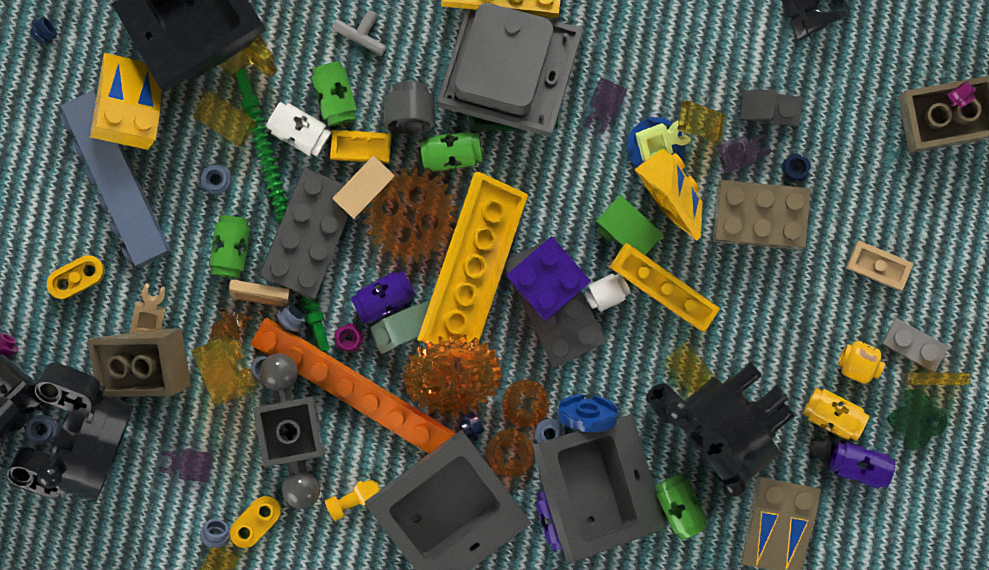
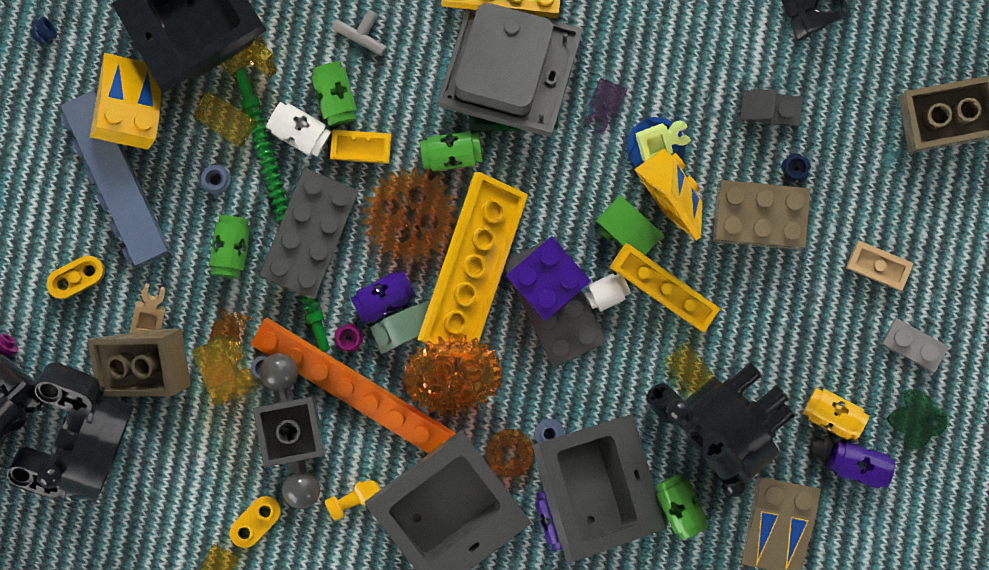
(32, 429): sand blue plate -> none
(193, 464): clear purple plate -> none
(215, 533): sand blue plate -> none
(260, 293): tan tile -> none
(290, 318): sand blue plate -> none
(363, 187): tan tile -> none
(409, 108): dark grey piece -> none
(471, 425): dark blue plate -> none
(521, 416): clear orange gear -> none
(587, 414): blue tile -> none
(701, 122): clear yellow tile -> none
(739, 153): clear purple plate -> none
(861, 362): yellow head -> none
(937, 378): clear yellow tile -> none
(962, 94): magenta plate -> none

